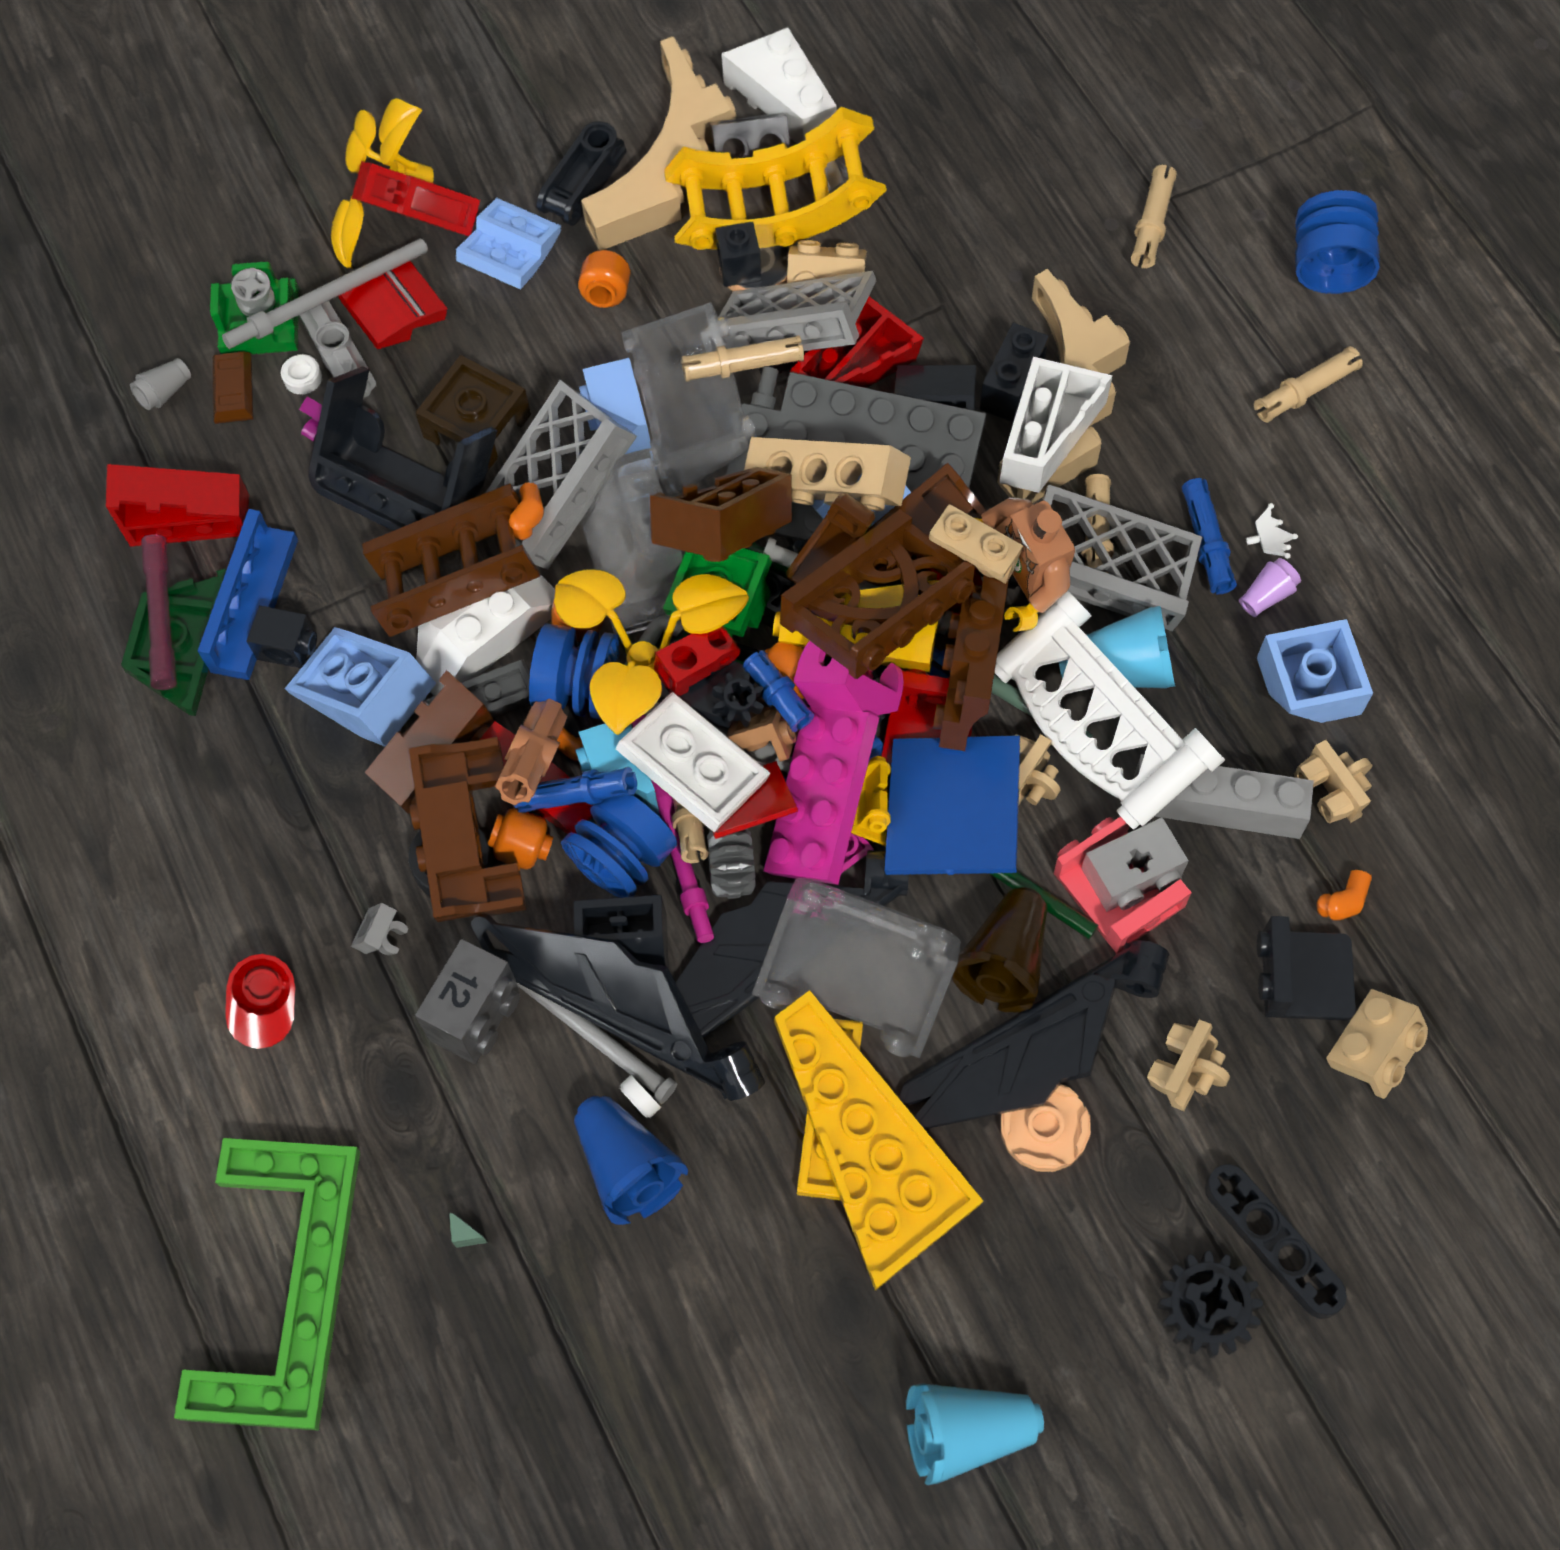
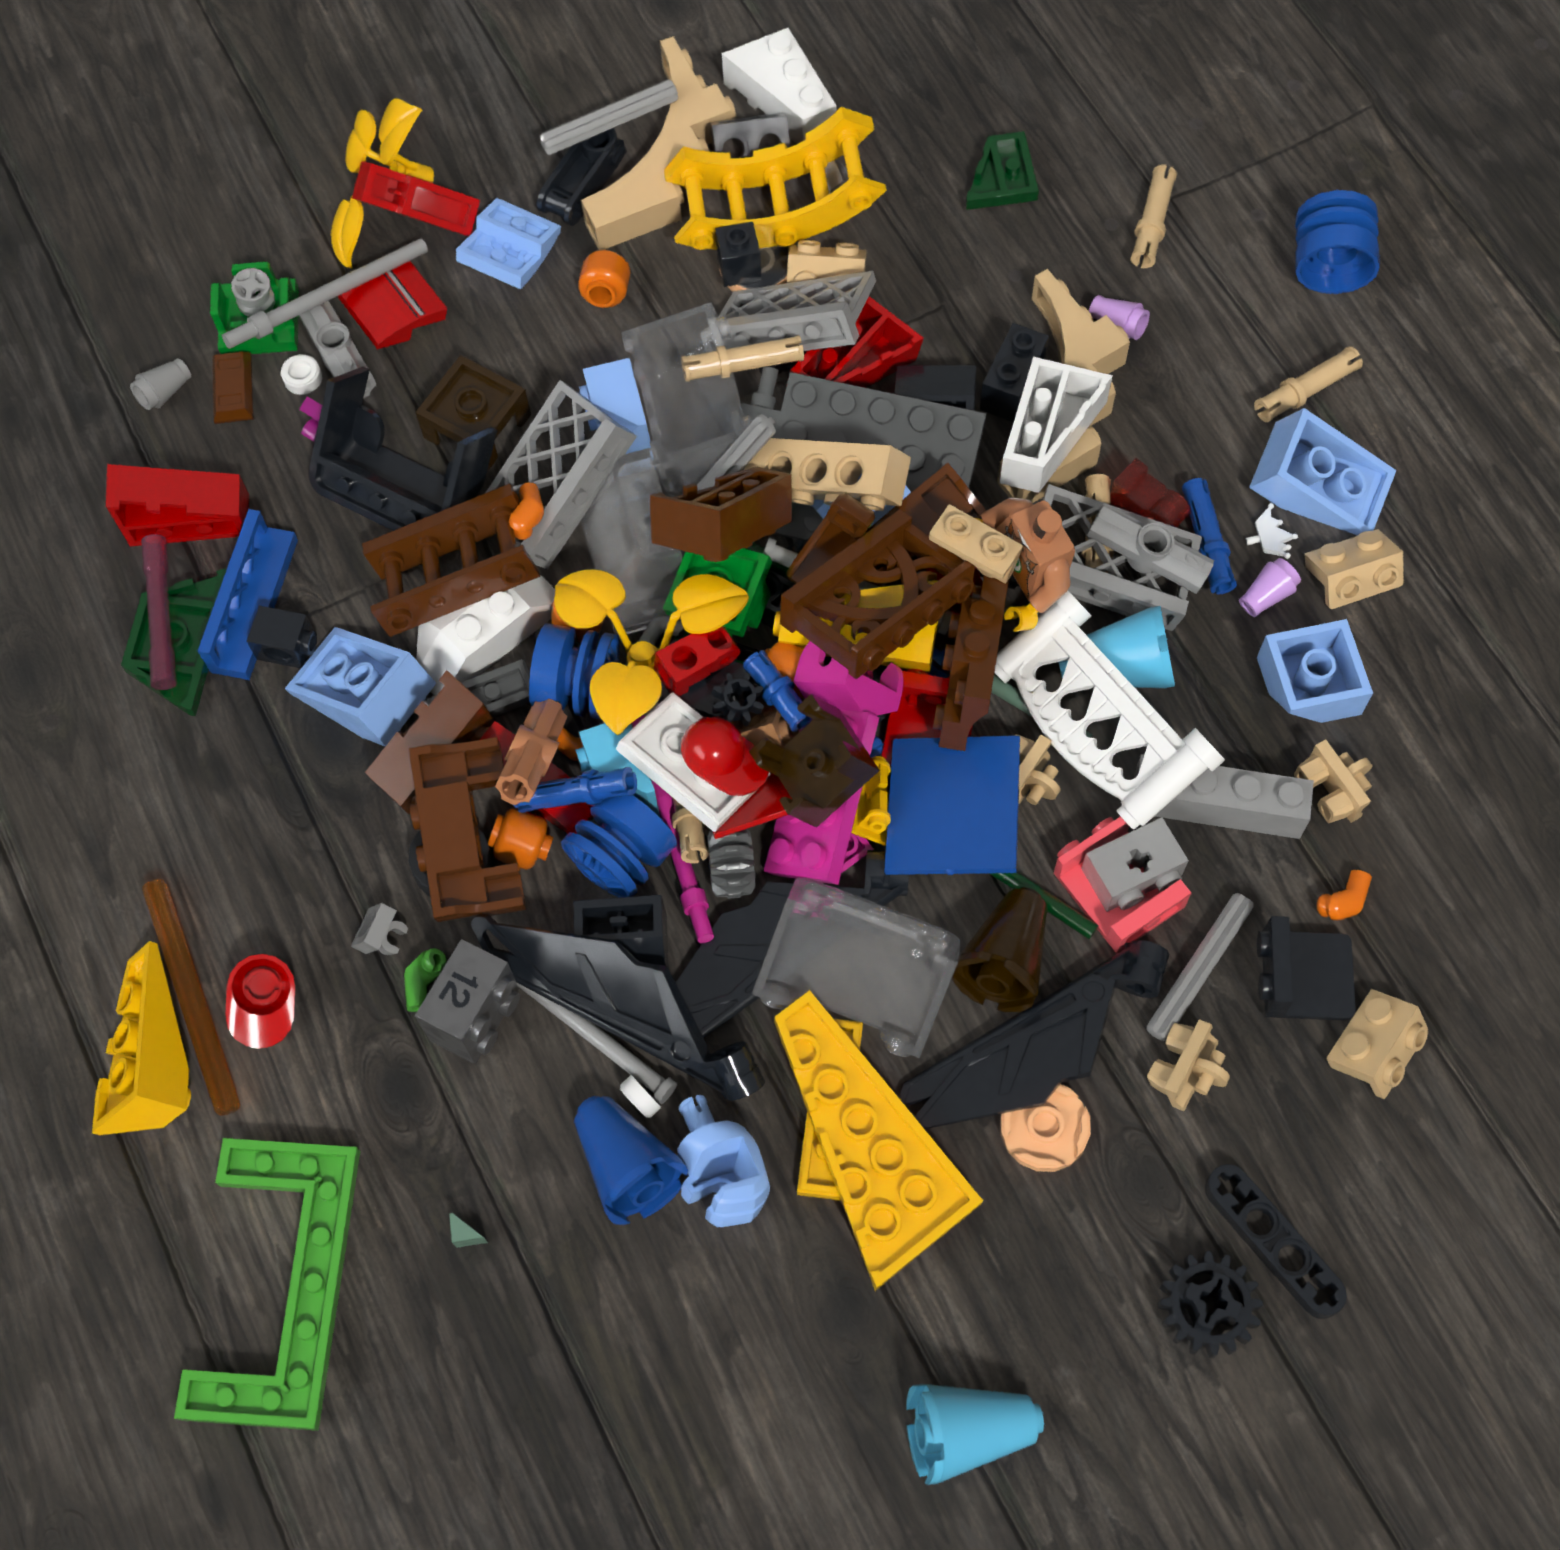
(149, 1061): none -> yellow wedge
(191, 998): none -> clear orange axle
(421, 975): none -> bright green arm
(608, 117): none -> light grey axle
(722, 756): none -> red cap
(723, 1161): none -> light blue piece
(741, 451): none -> light grey axle
(819, 764): none -> dark brown panel
(1003, 173): none -> dark green wing
(1123, 313): none -> lavender cone
(1146, 496): none -> clear red leg
(1171, 557): none -> light grey piece
(1200, 966): none -> light grey axle
(1322, 474): none -> light blue slope
(1357, 567): none -> tan bracket

